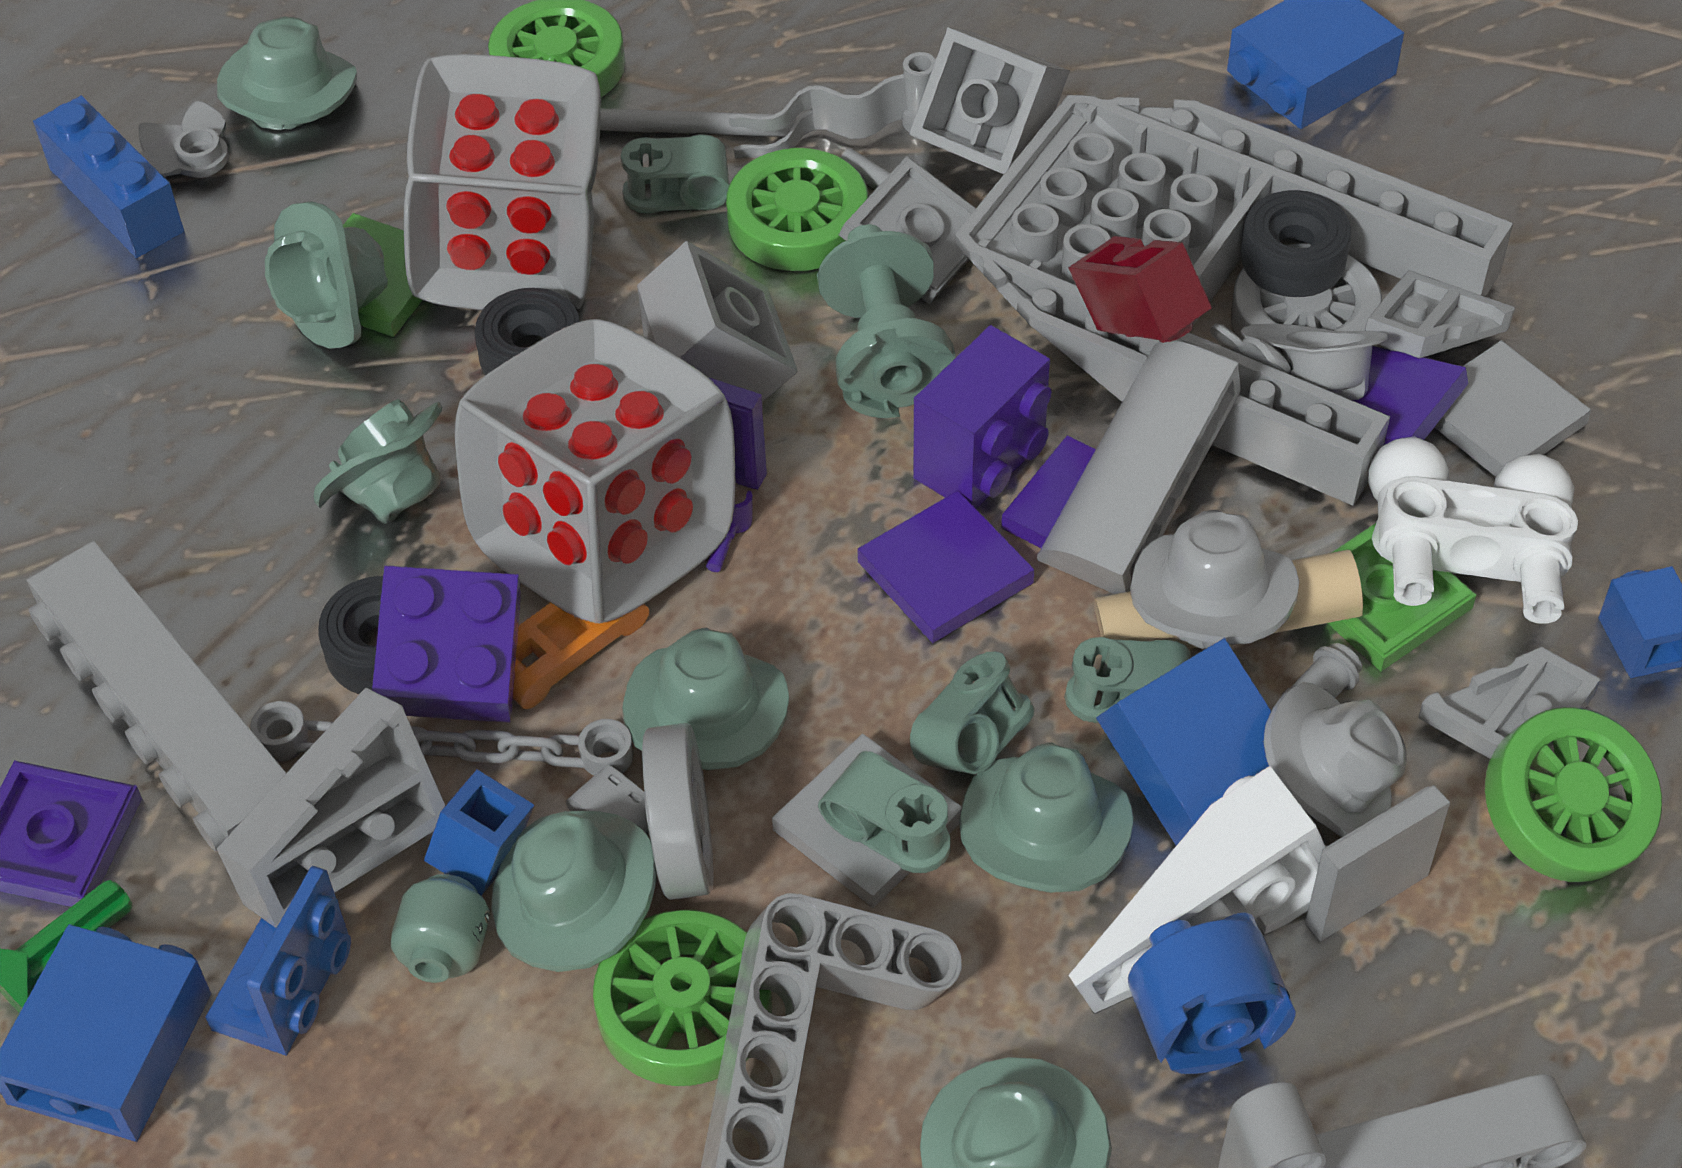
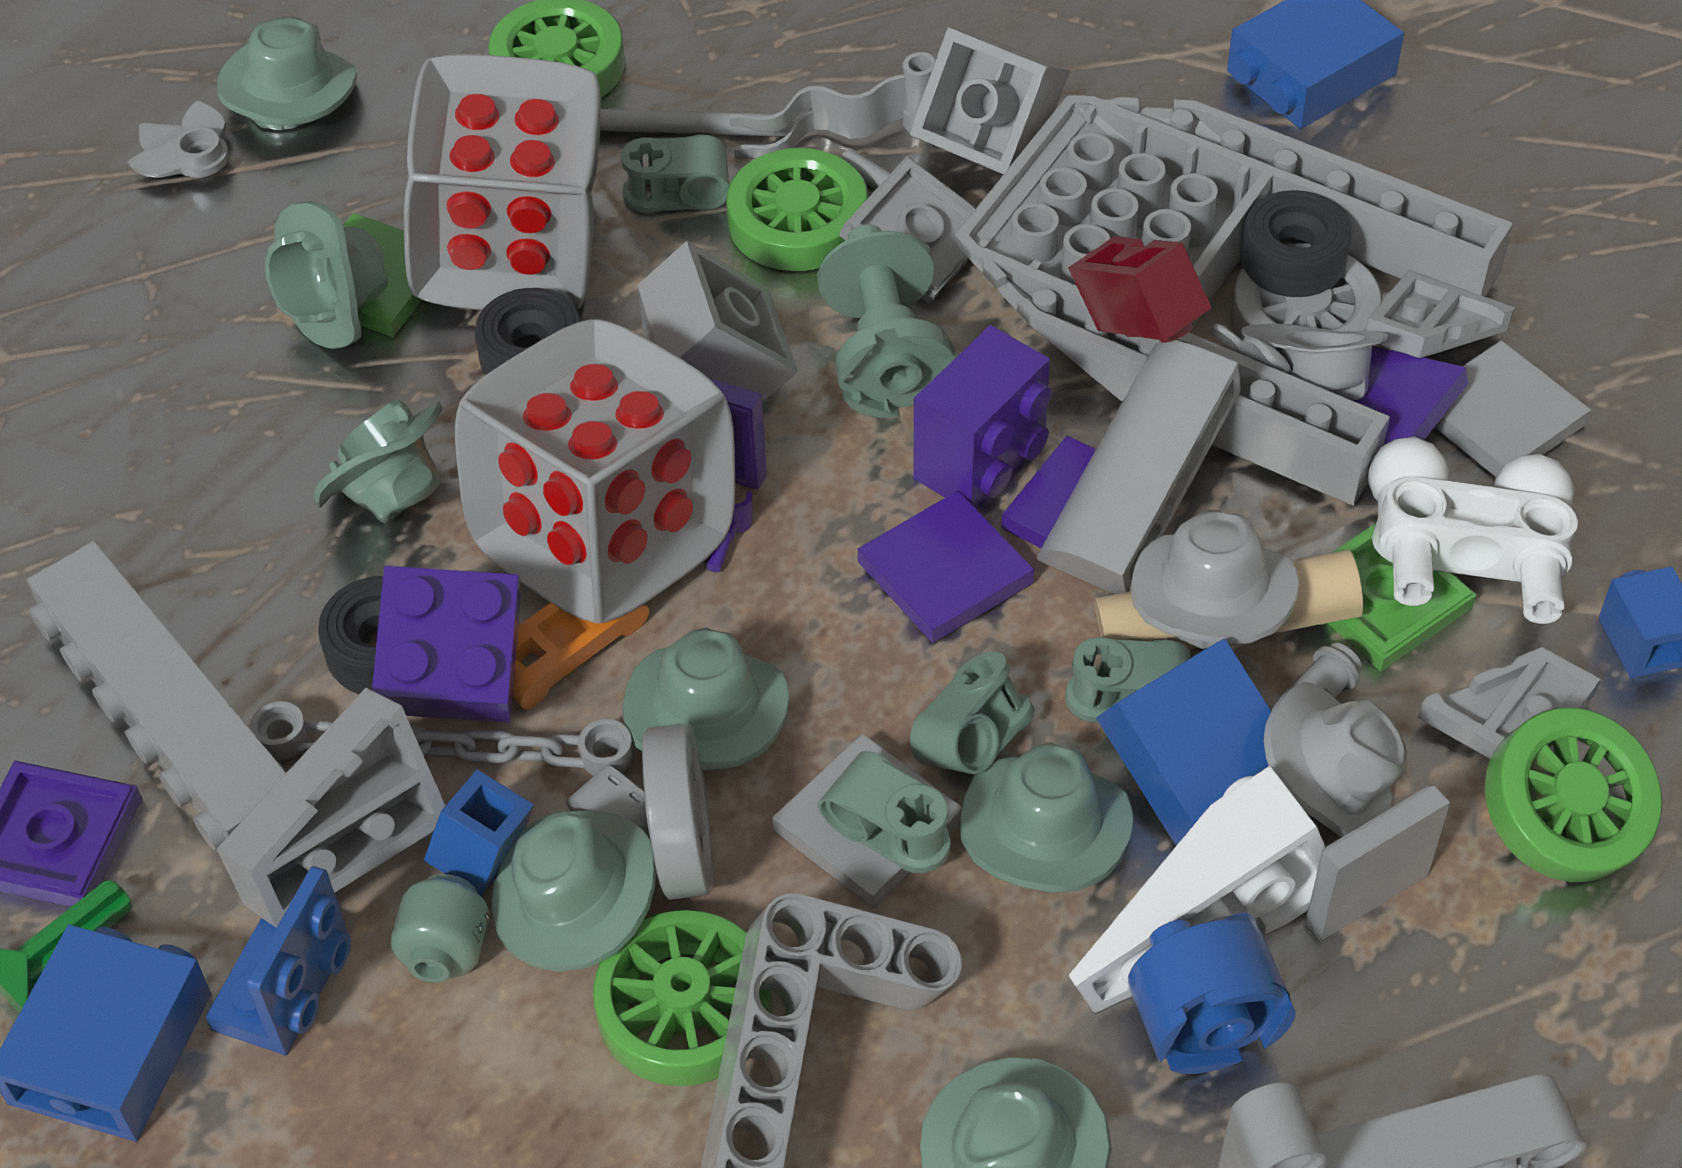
(109, 176): blue brick -> none

